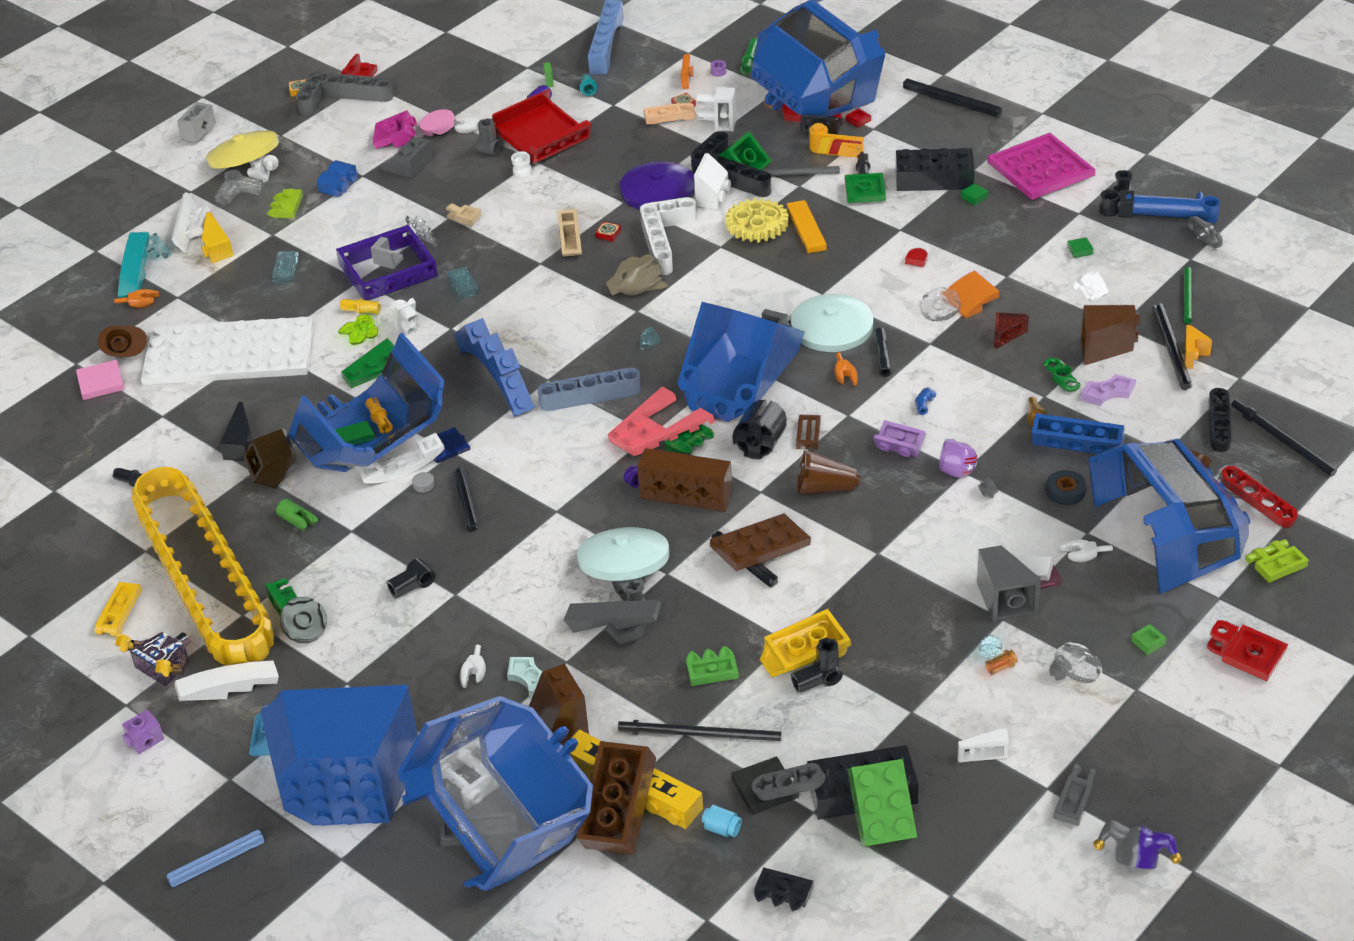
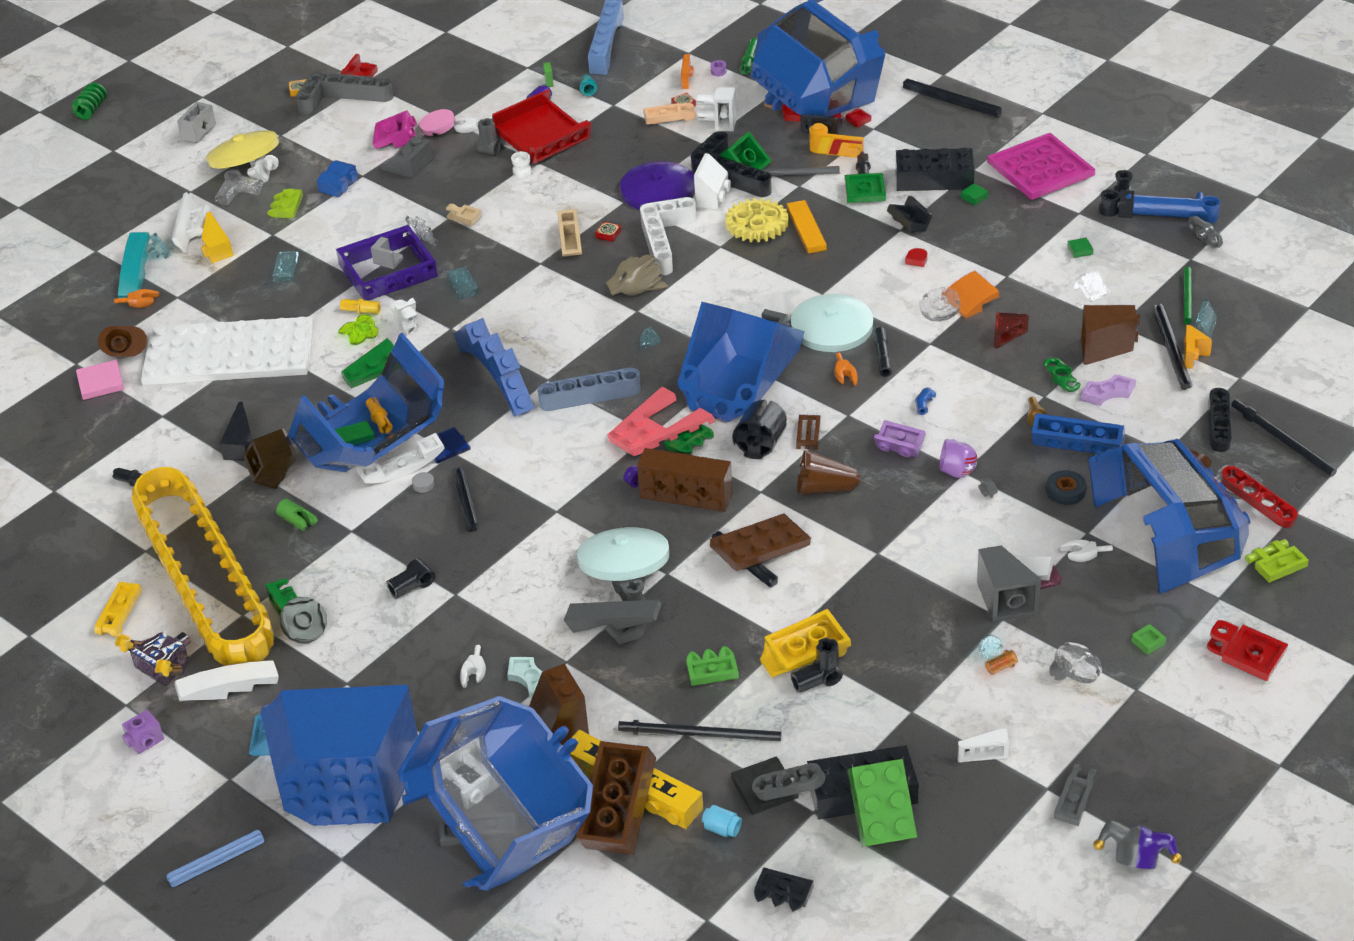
(89, 100): none -> green piece
(911, 215): none -> black bracket
(1206, 319): none -> clear light blue slope

